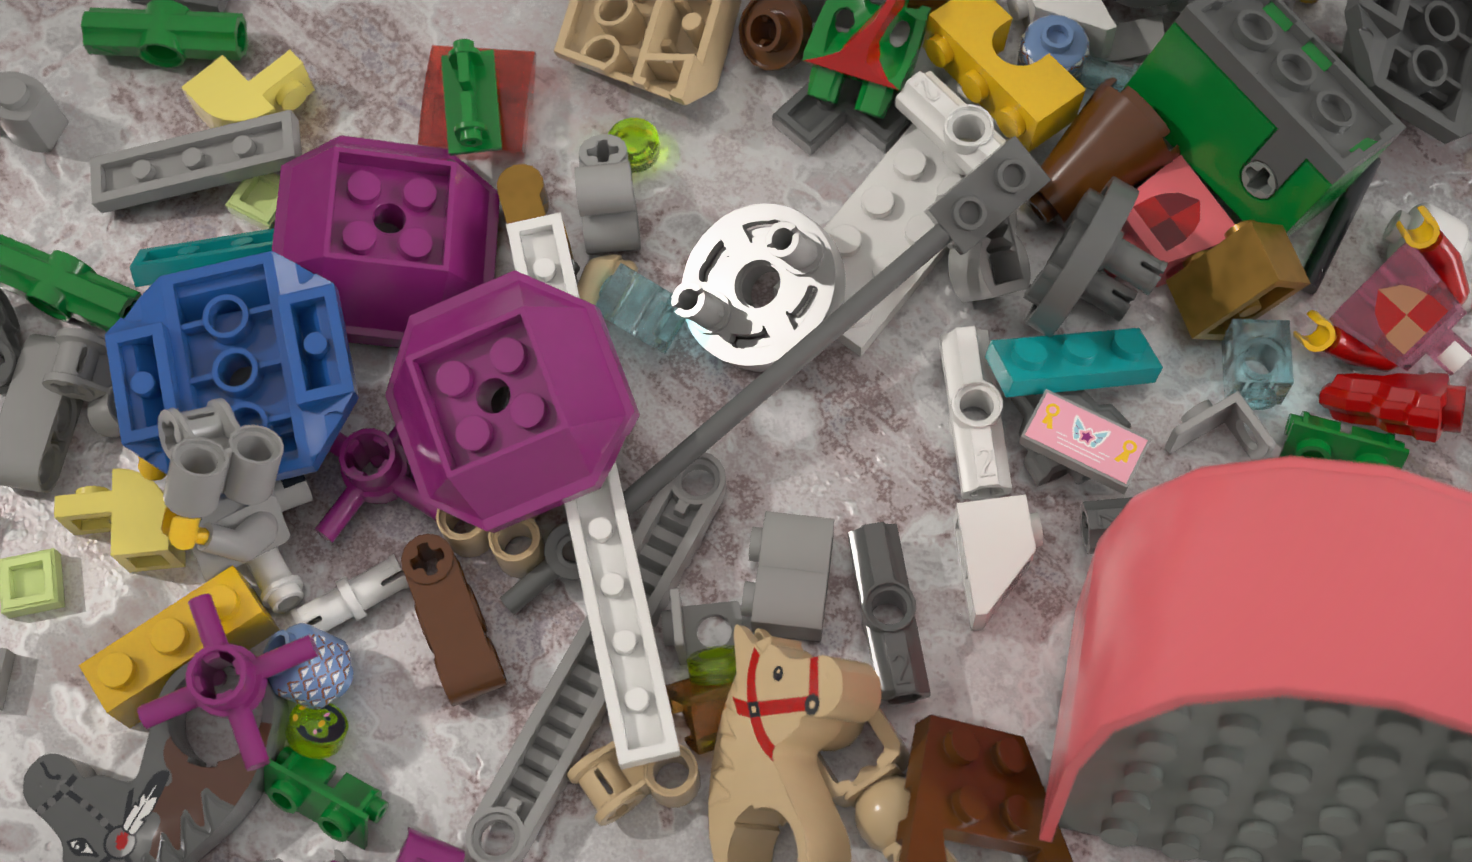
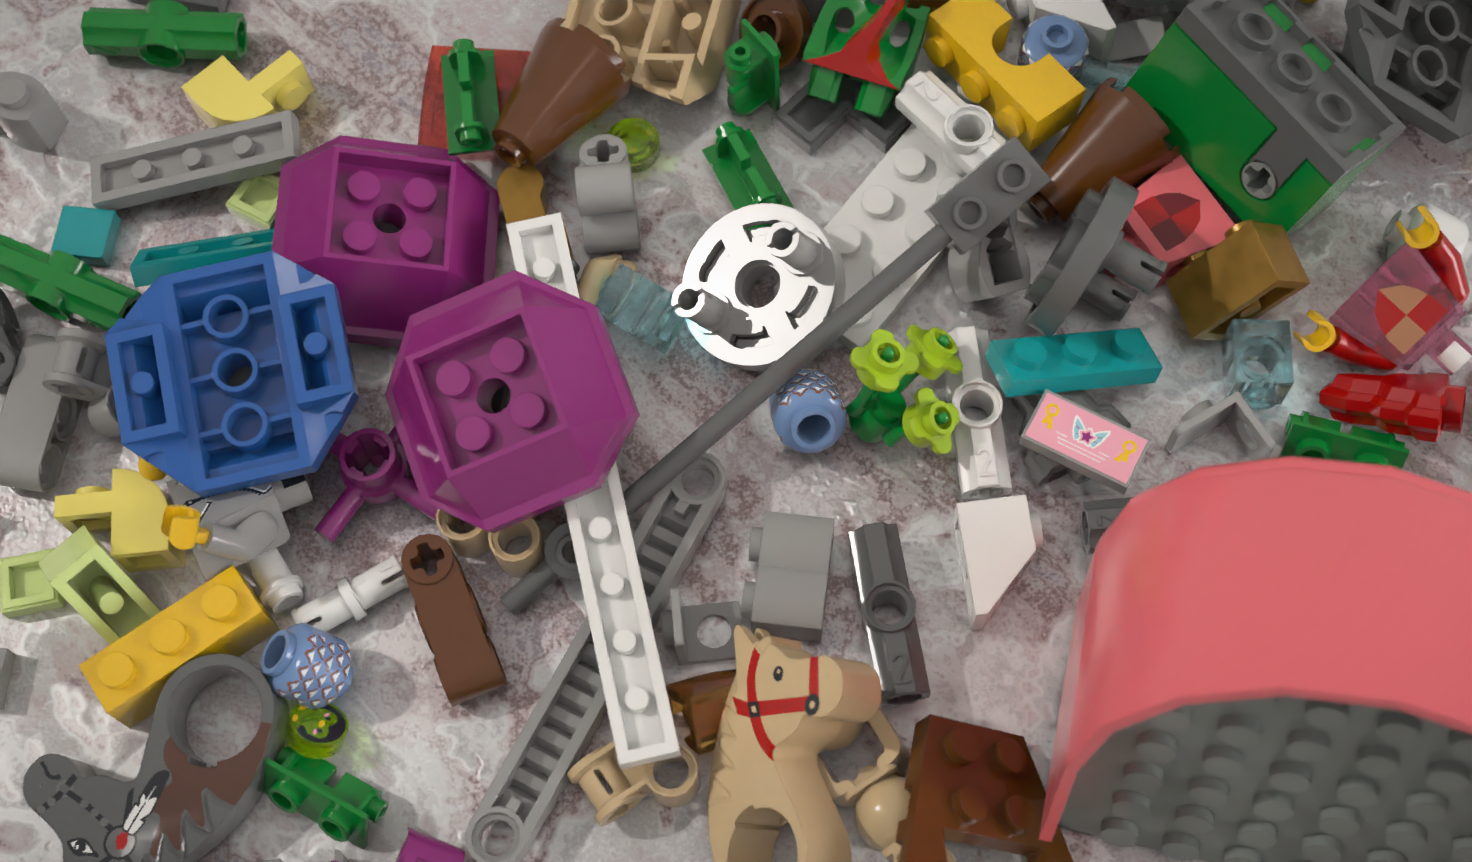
(87, 234): none -> teal tile
(97, 586): none -> yellowish green slope
(206, 673): magenta bar -> none
(216, 457): light grey piece -> none
(559, 93): none -> reddish brown cone
(712, 665): clear neon green tile -> none
(743, 169): none -> green hinge
(752, 72): none -> green hinge
(808, 412): none -> medium blue head
(886, 372): none -> lime plant
(1336, 228): black bar -> none

